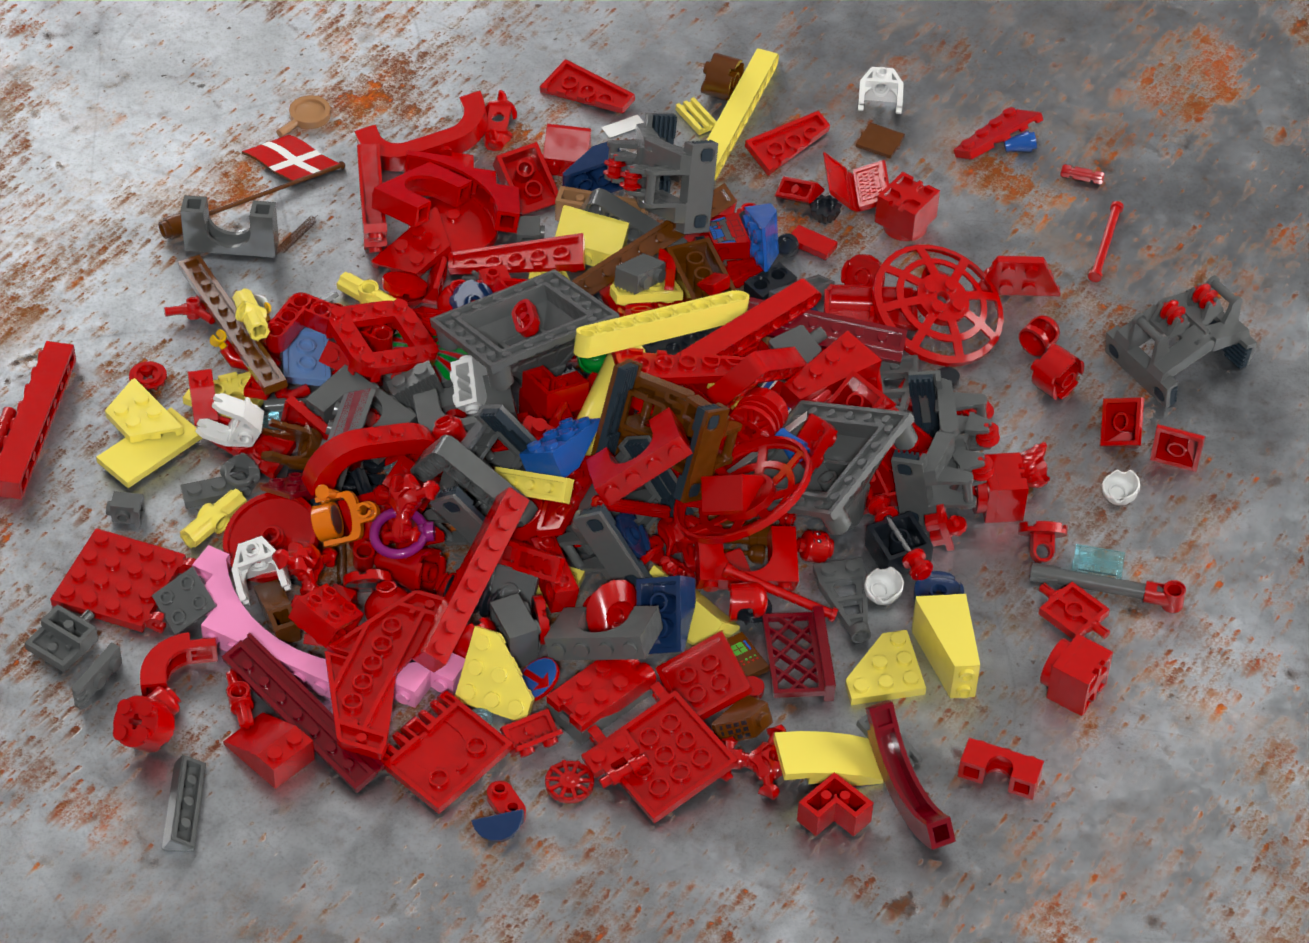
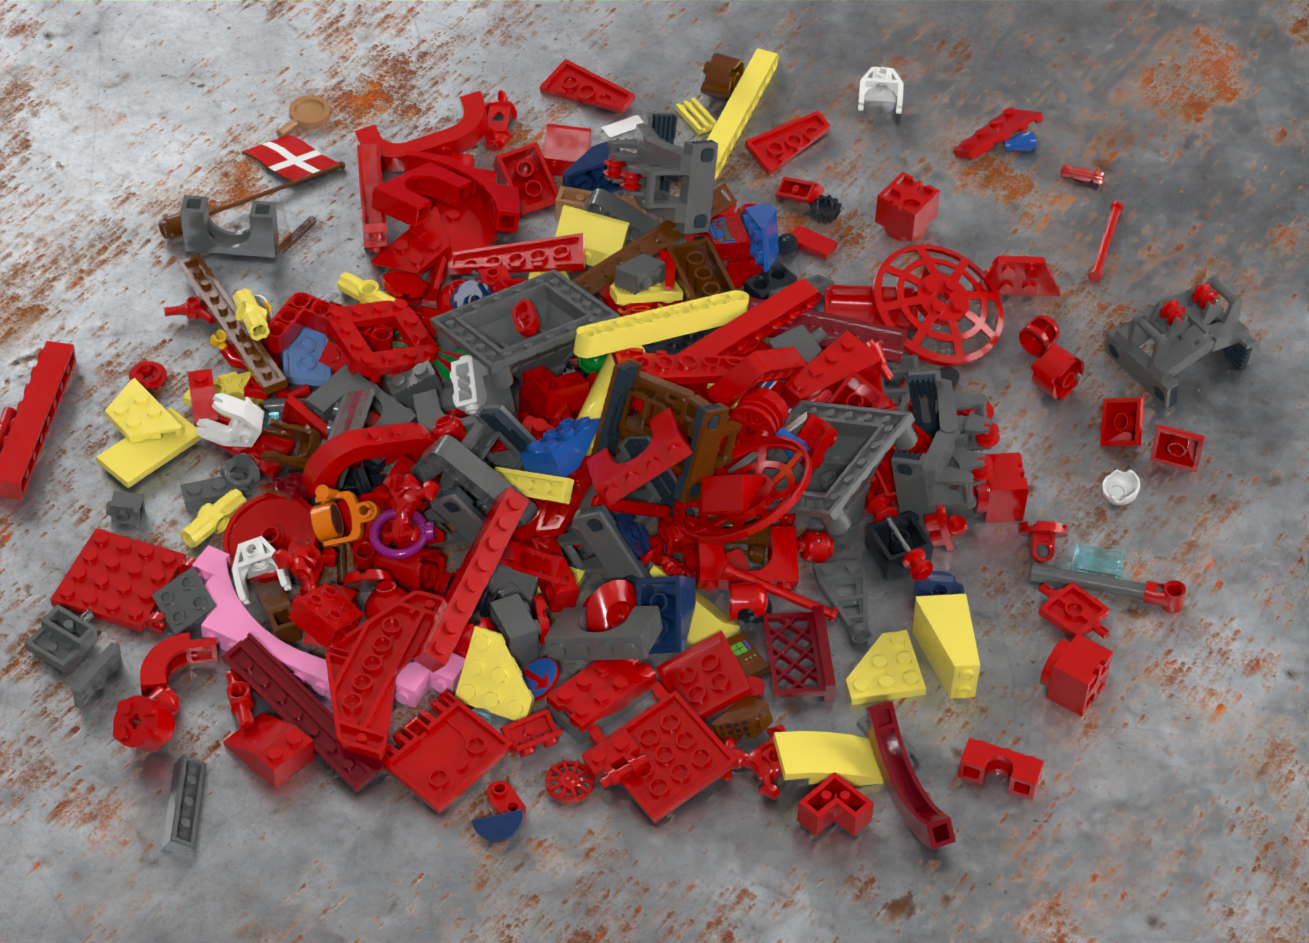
(530, 229): dark grey brick -> none
(715, 283): red slope -> none
(859, 189): red piece -> none
(860, 270): red tile -> none
(876, 347): none -> red cone
(880, 140): reddish brown piece -> none
(883, 585): white hair -> none
(1035, 466): red hair -> none

